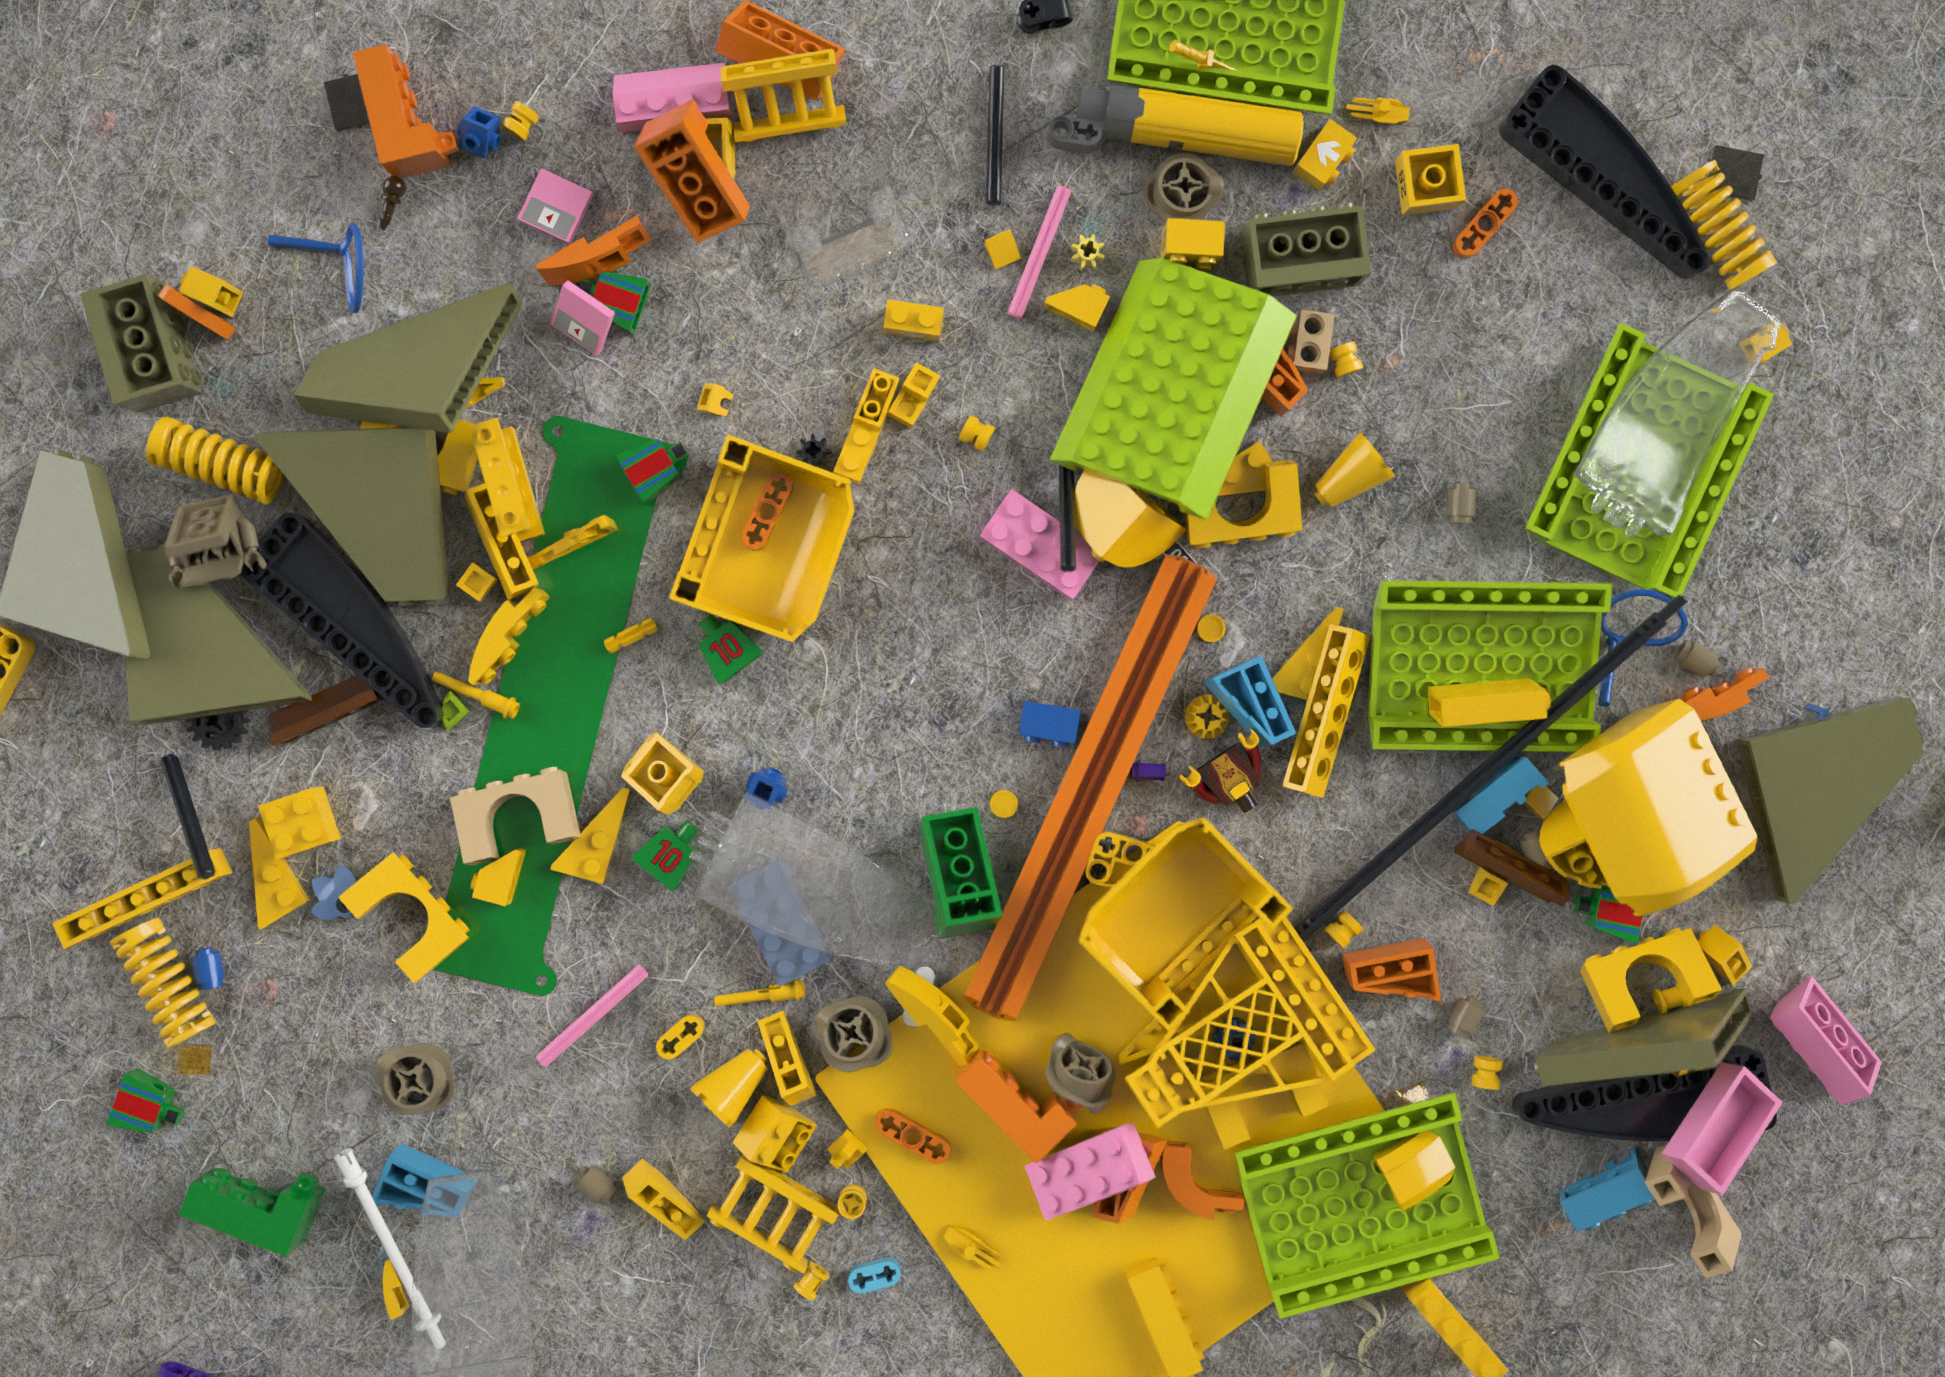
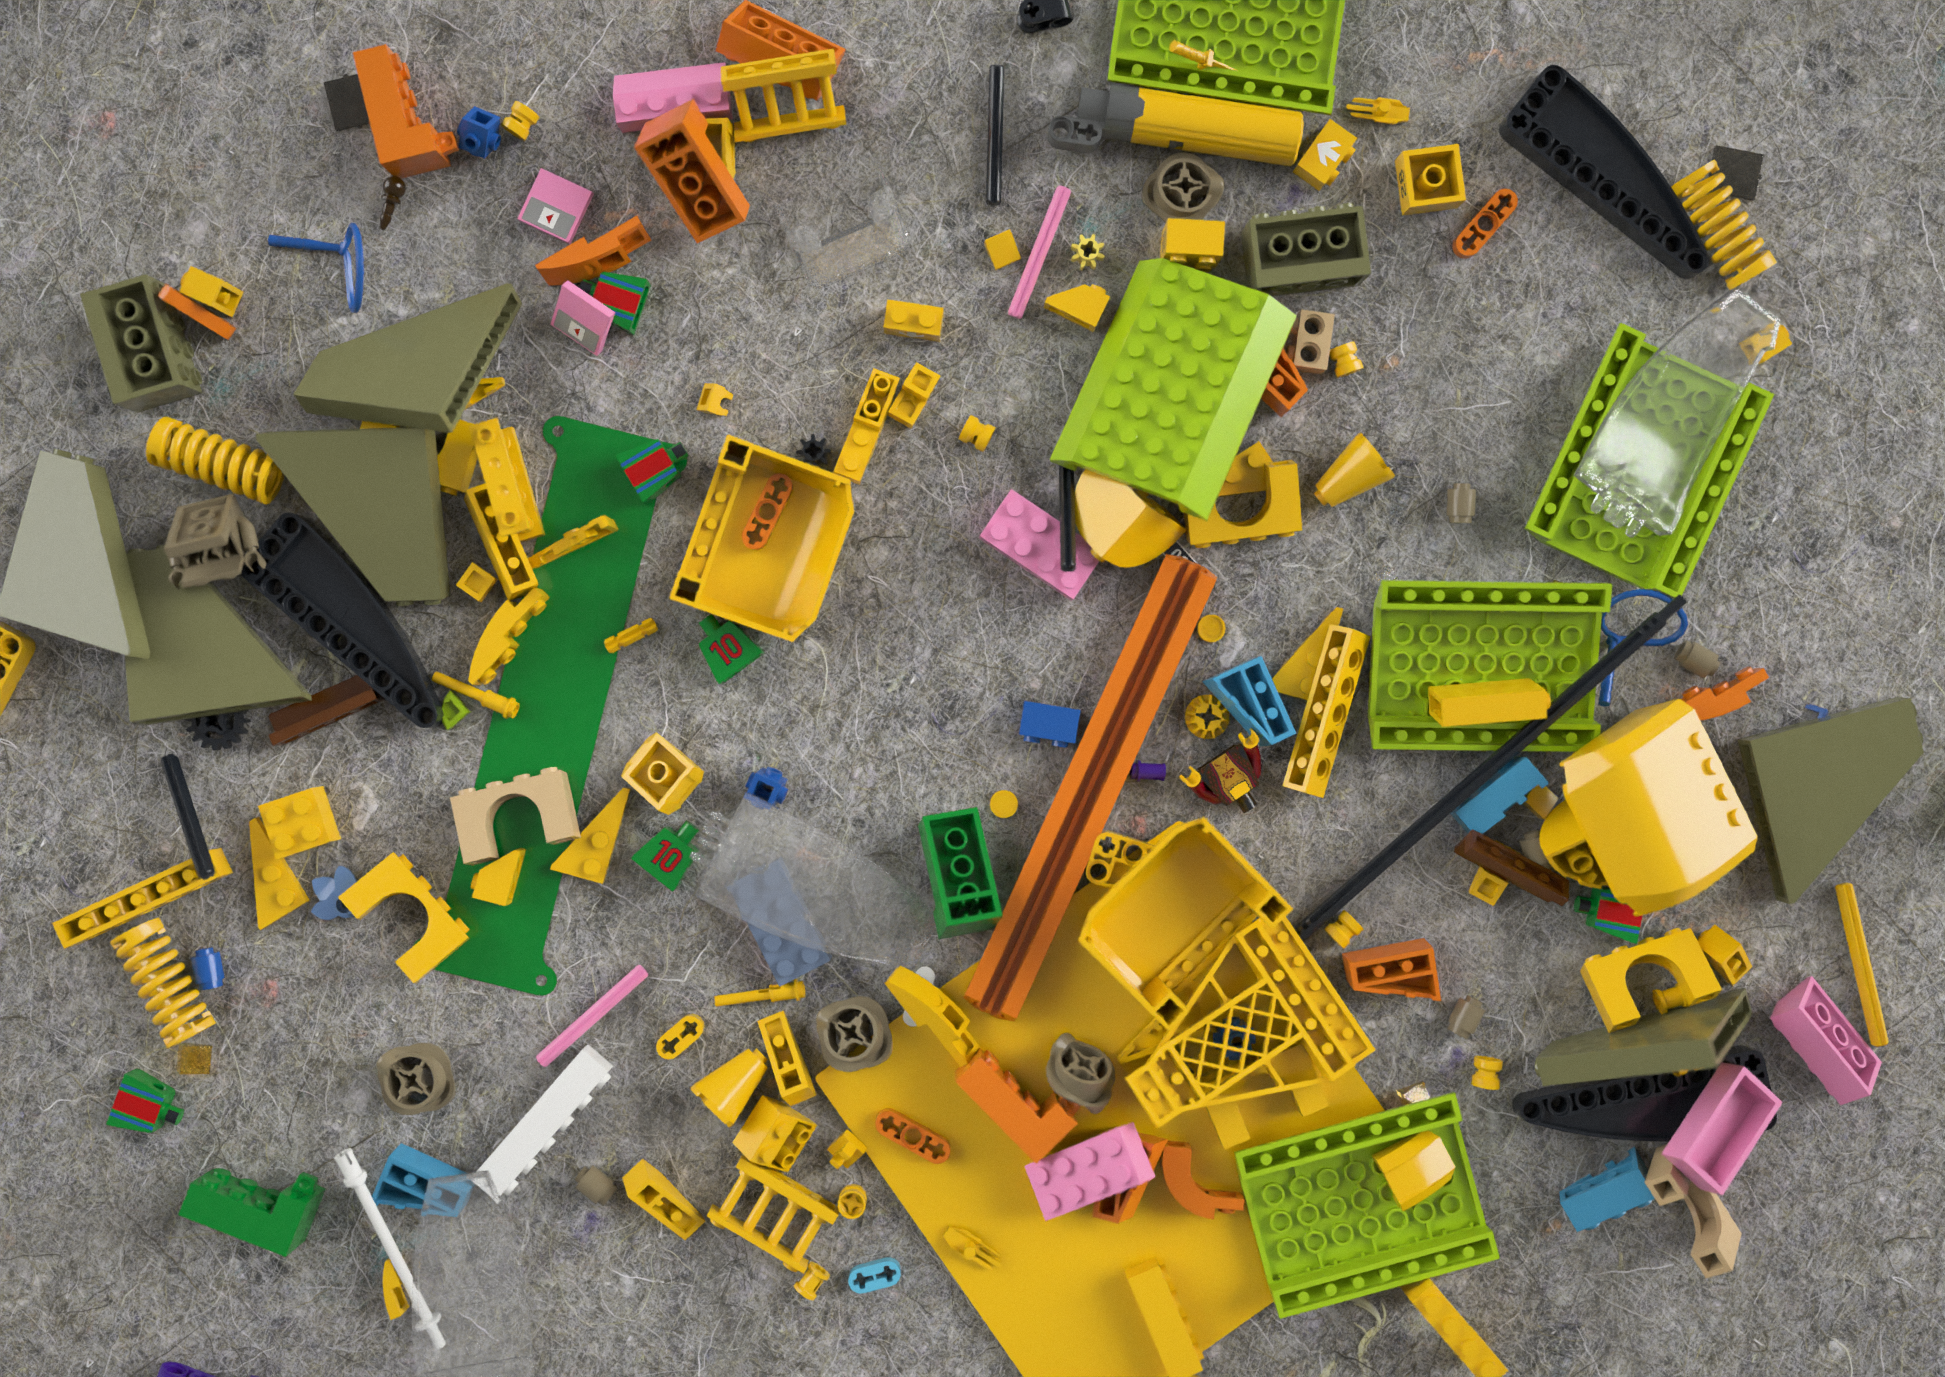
(545, 1118): none -> white brick
(1861, 964): none -> yellow axle

